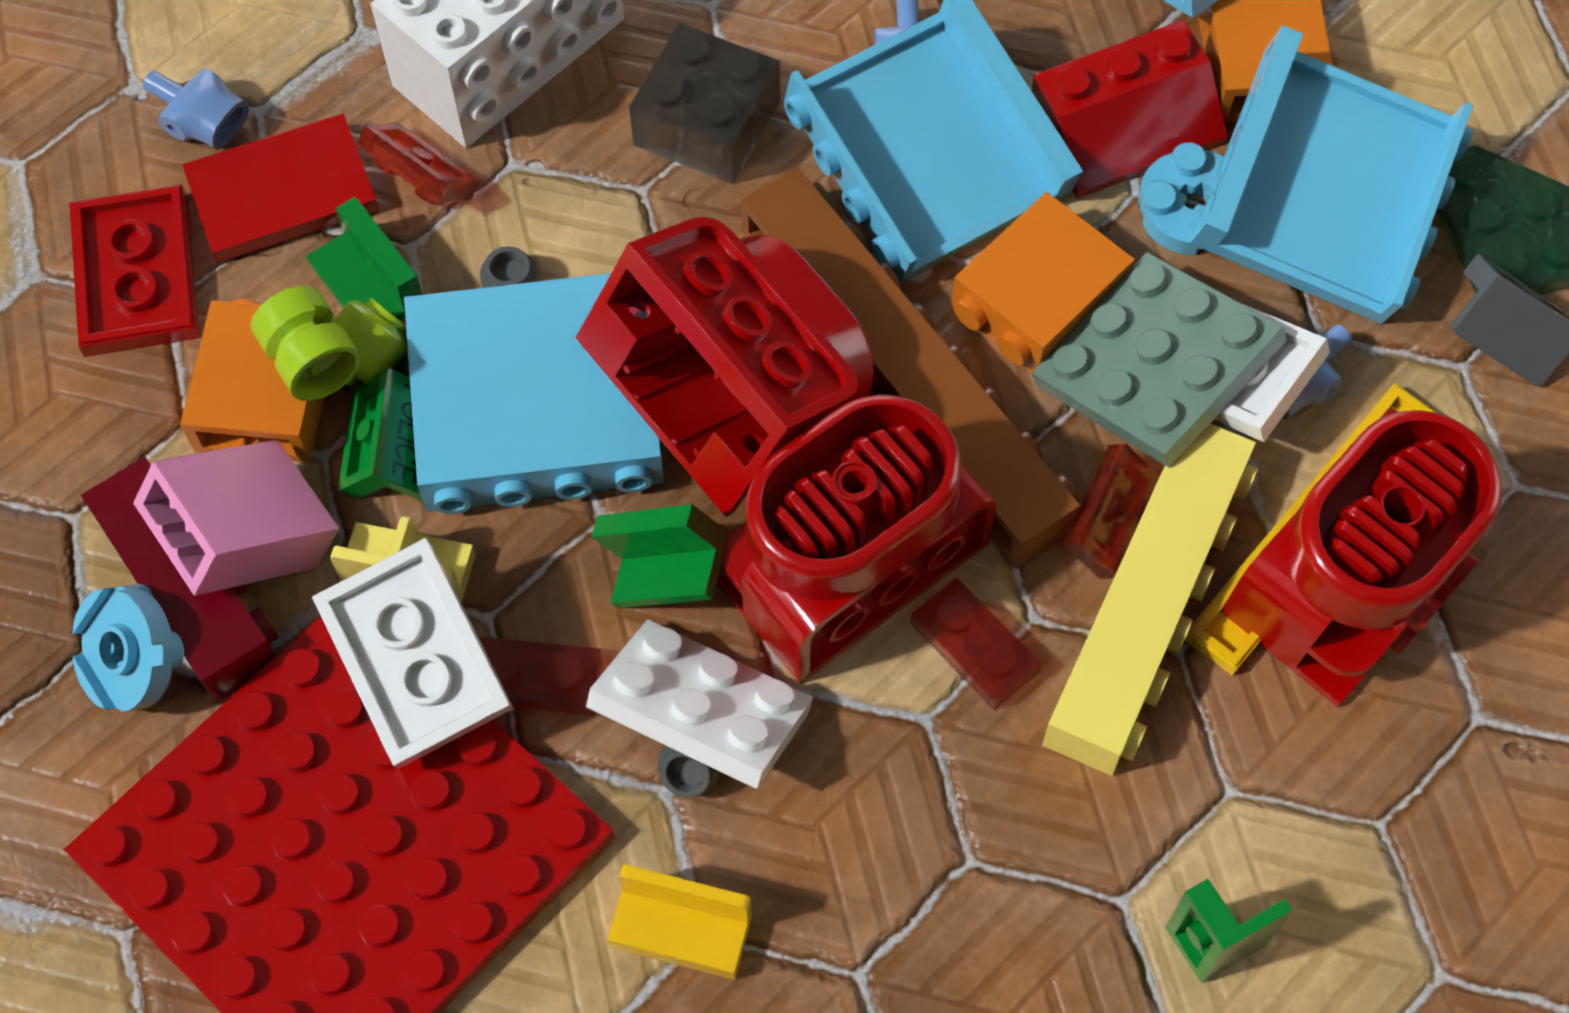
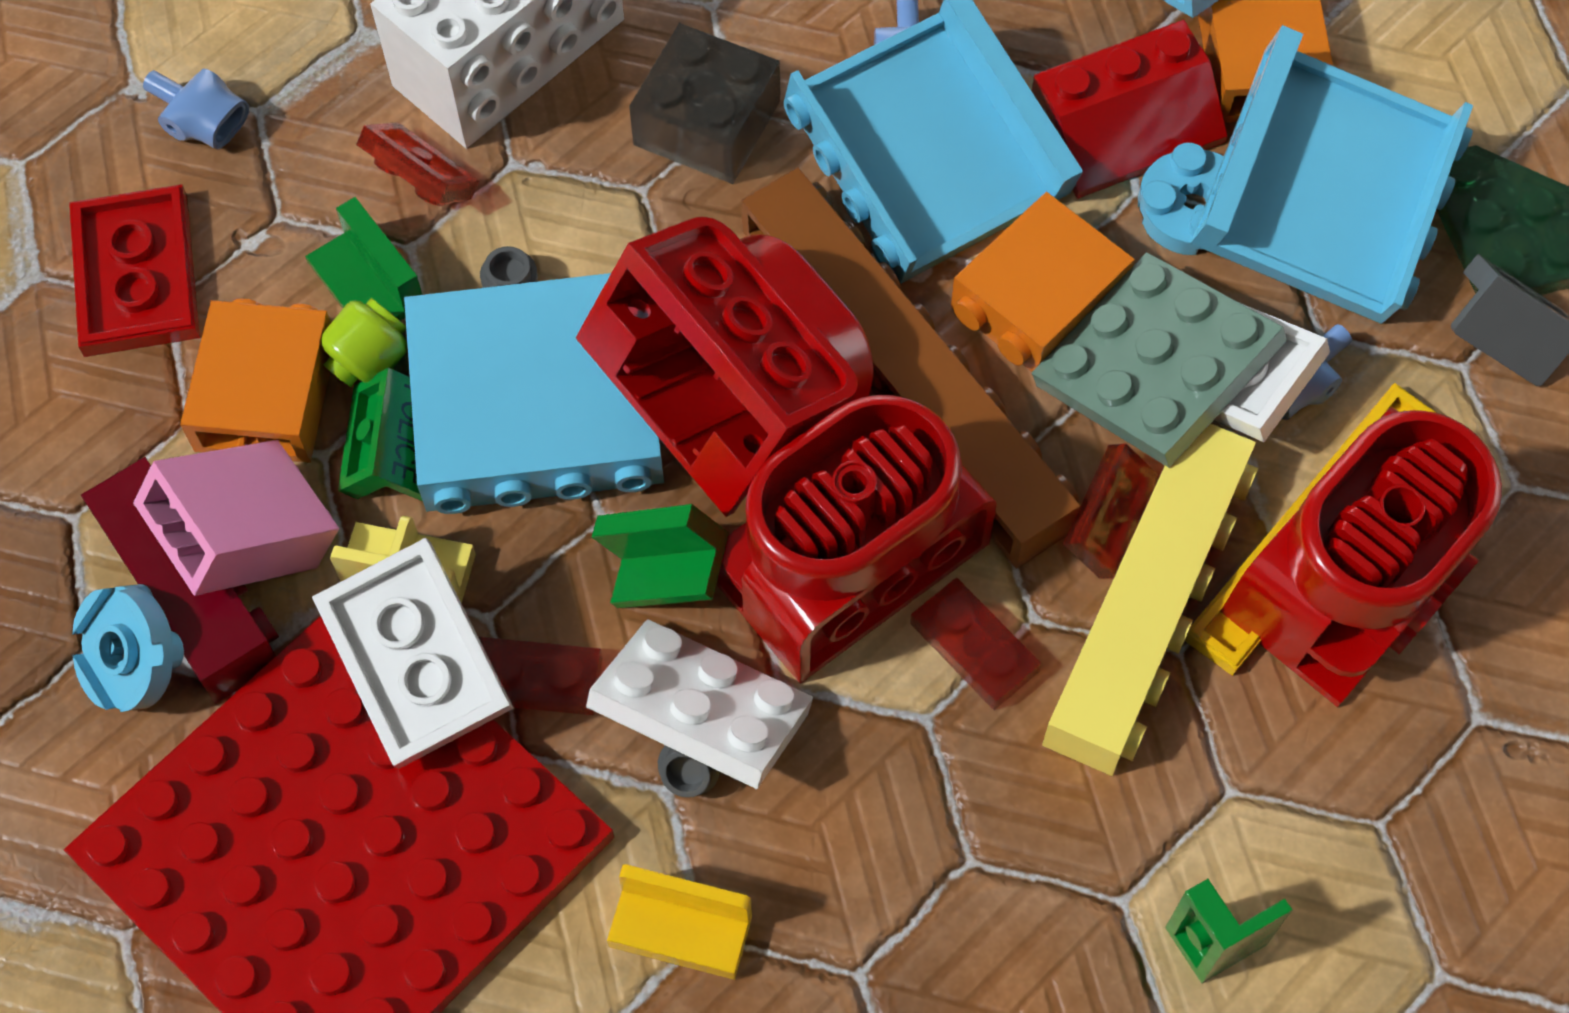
(278, 187): red tile -> none
(306, 342): lime wheel -> none

